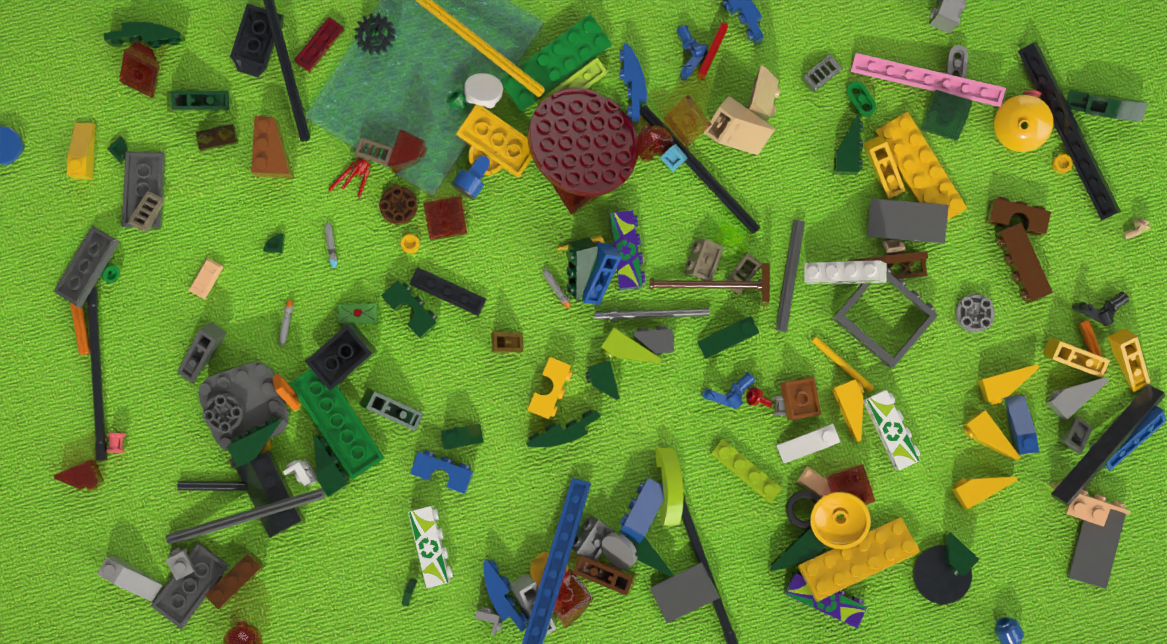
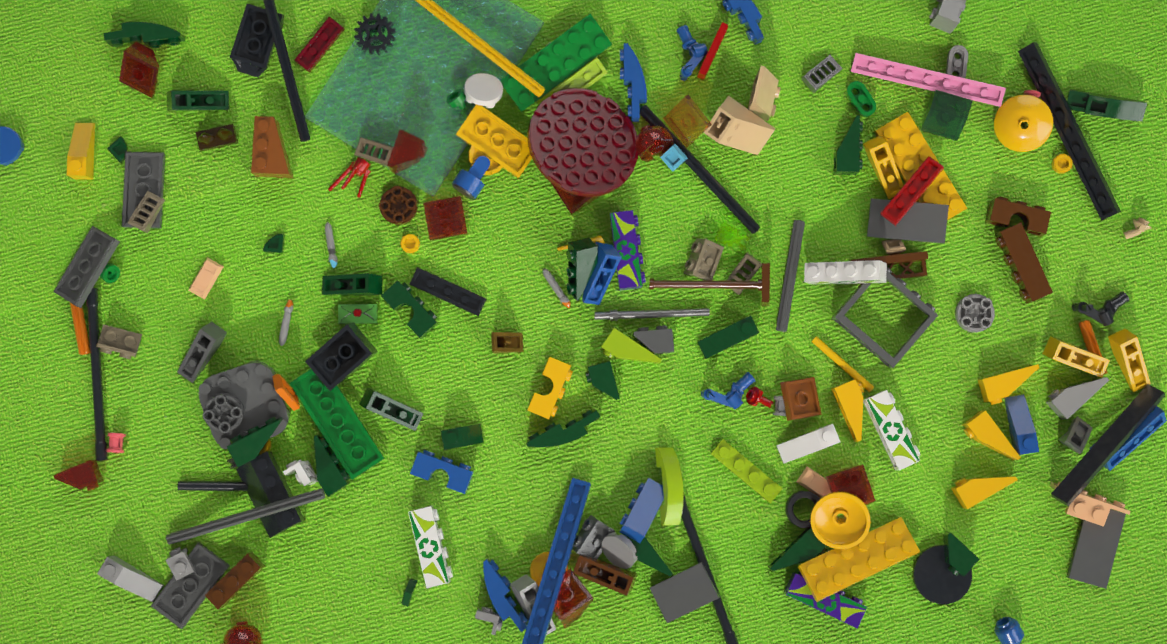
(119, 341): none -> dark tan bracket
(352, 284): none -> dark green slope
(912, 190): none -> red tile

